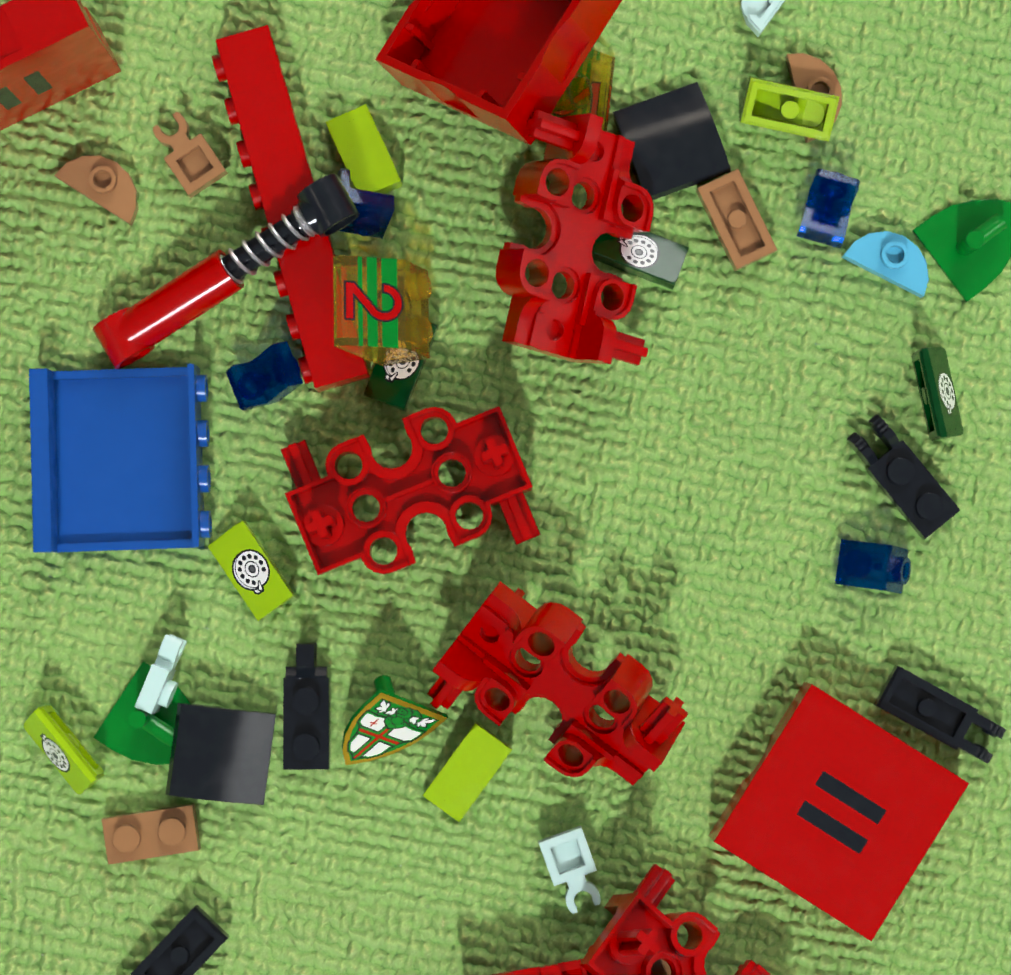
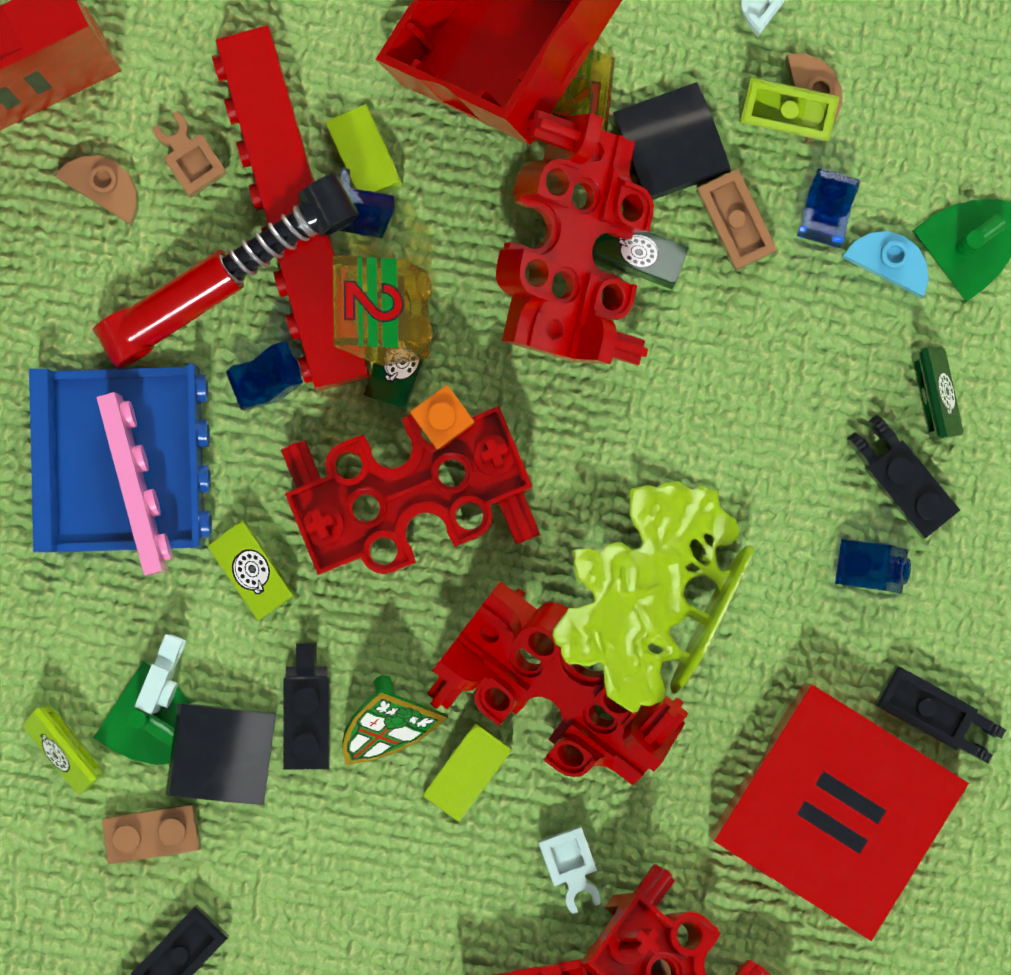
(130, 464): none -> bright pink plate
(442, 417): none -> orange plate
(642, 593): none -> lime plant

